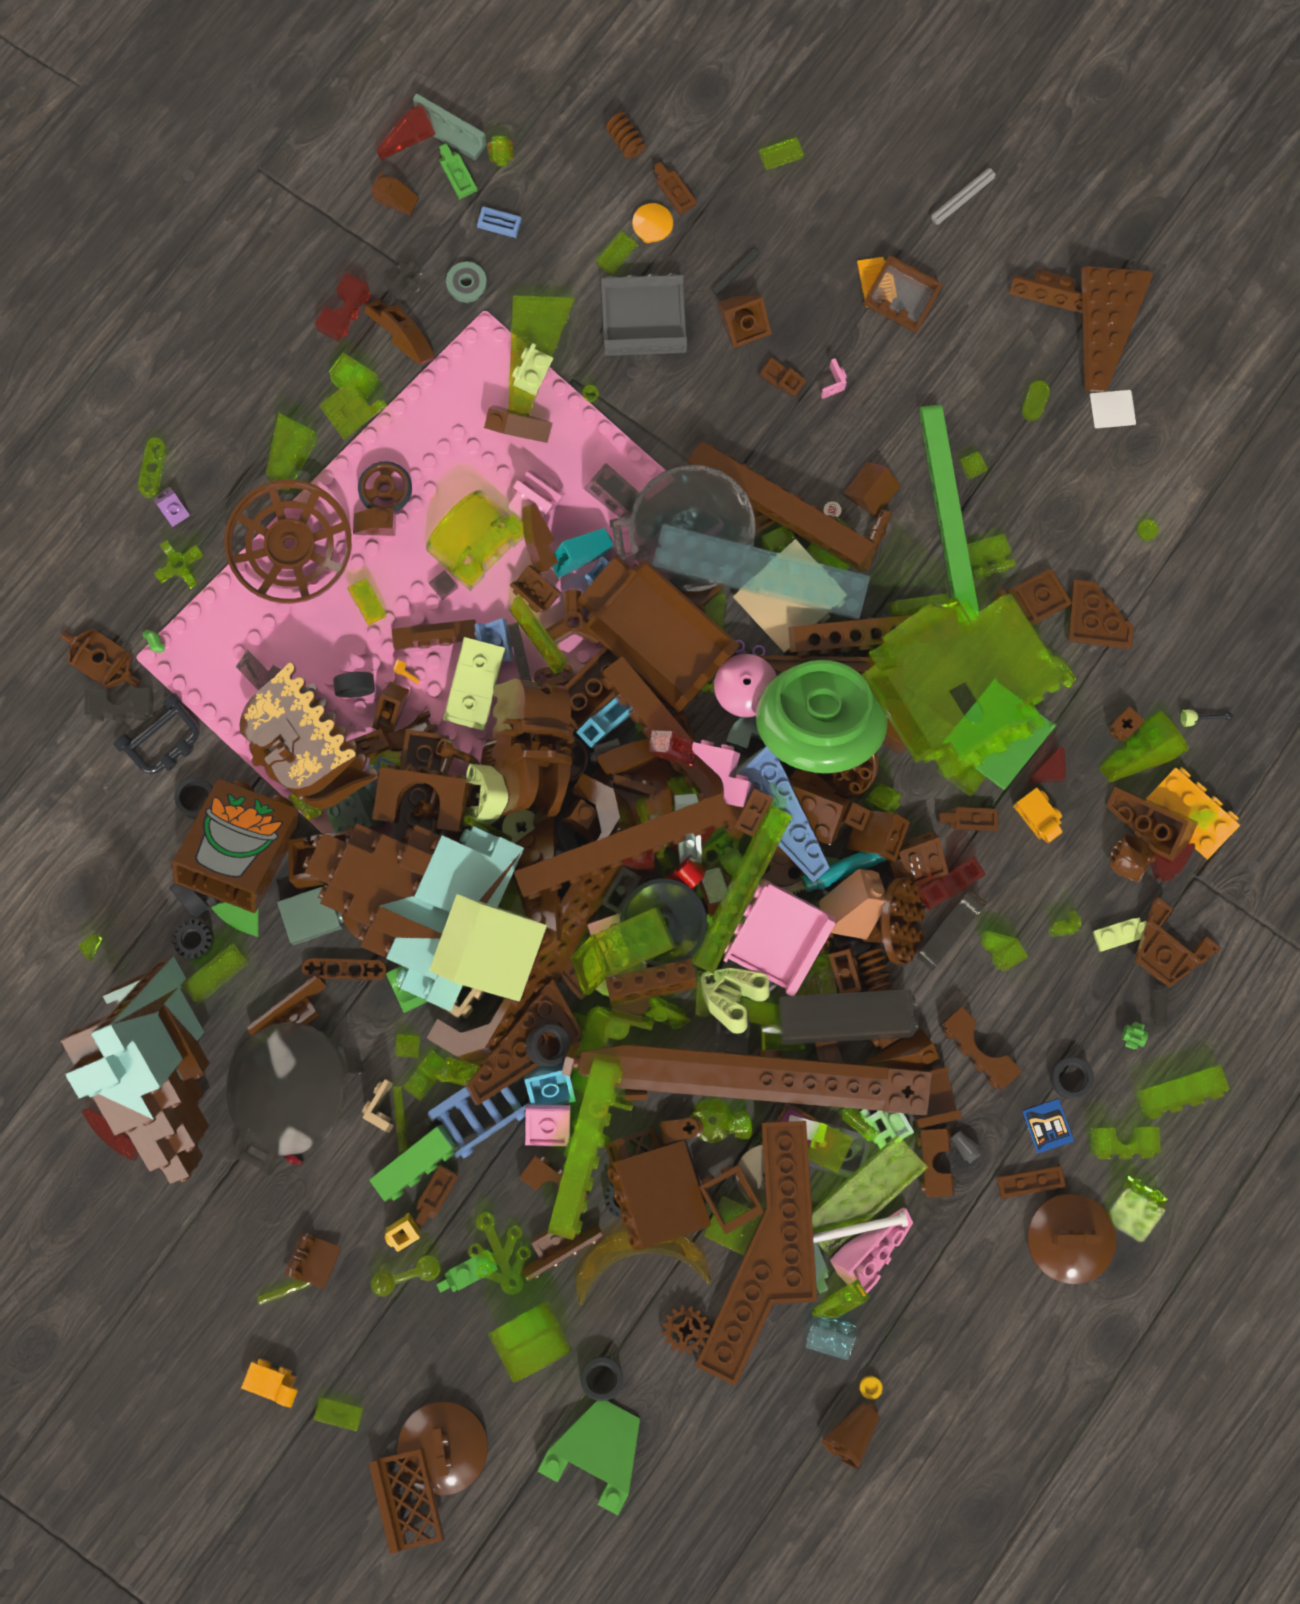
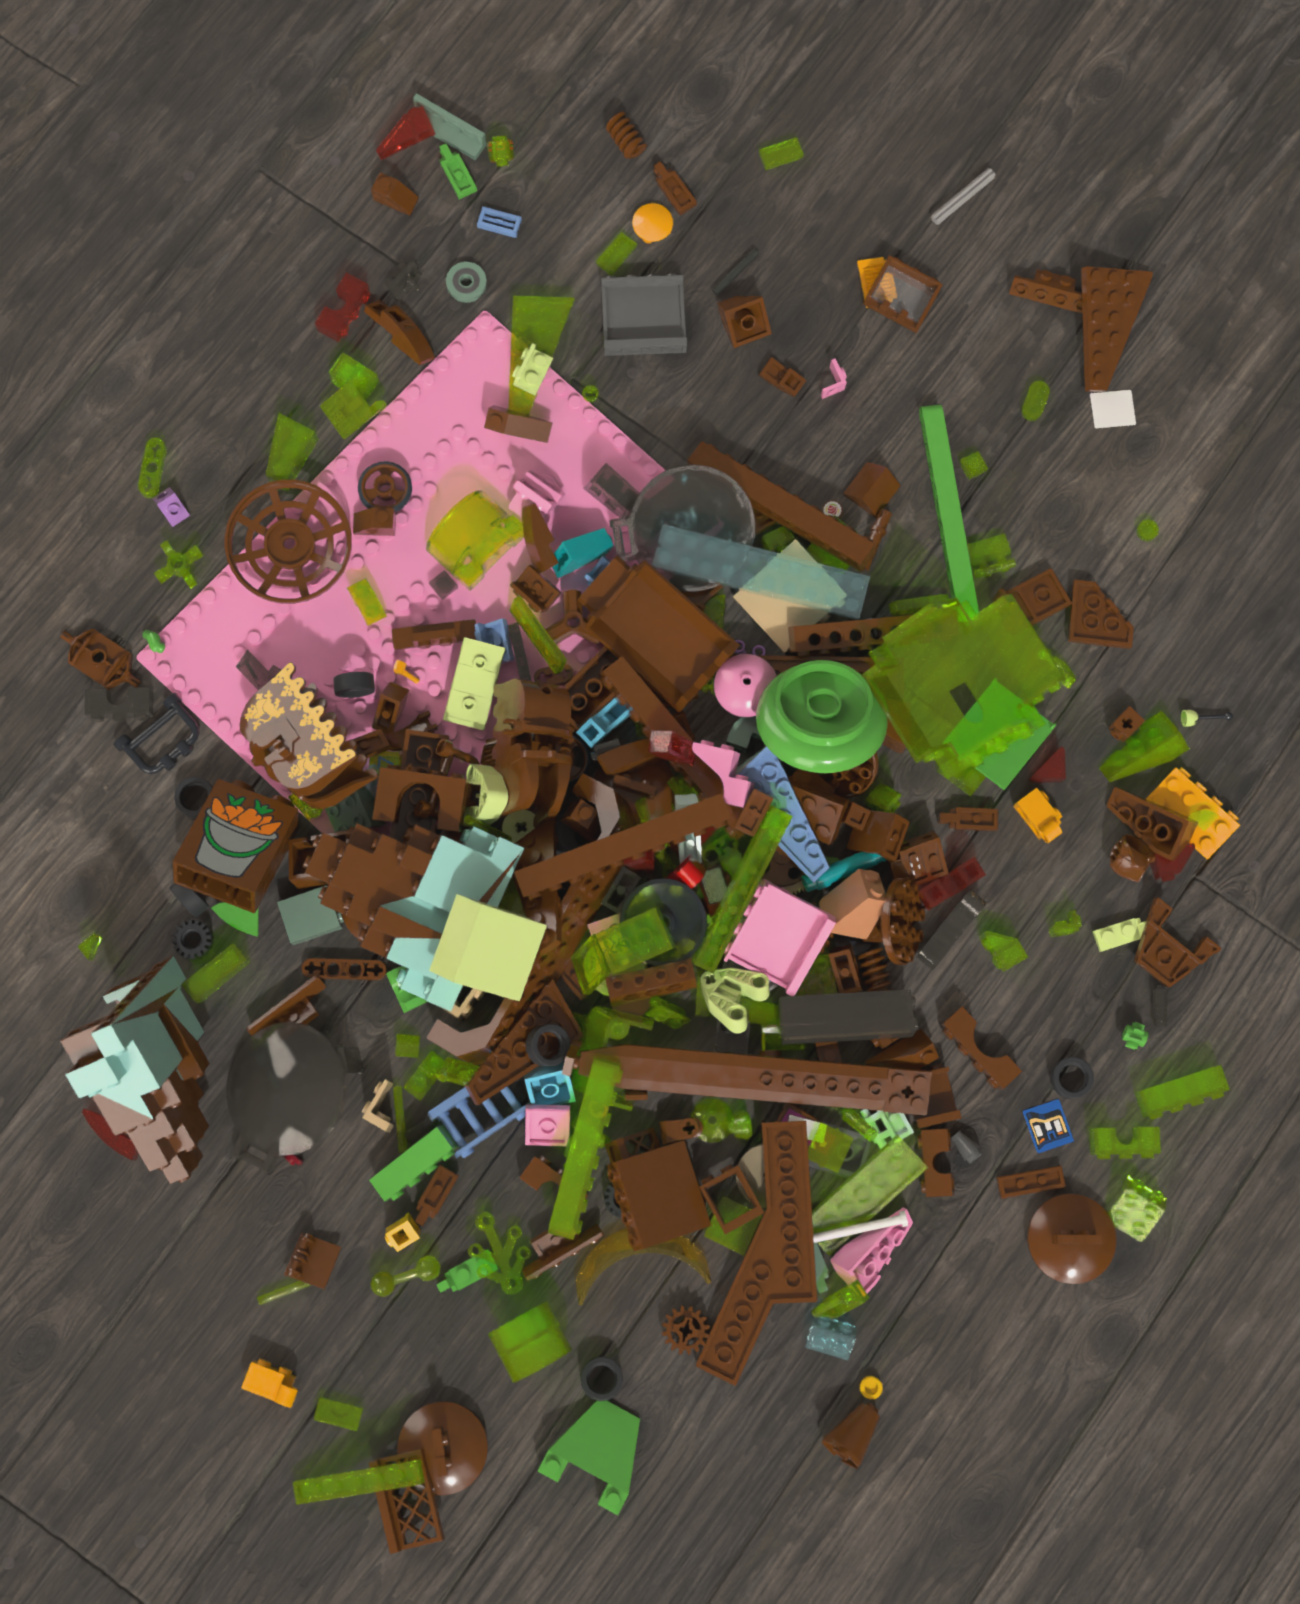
(358, 1482): none -> clear neon green plate

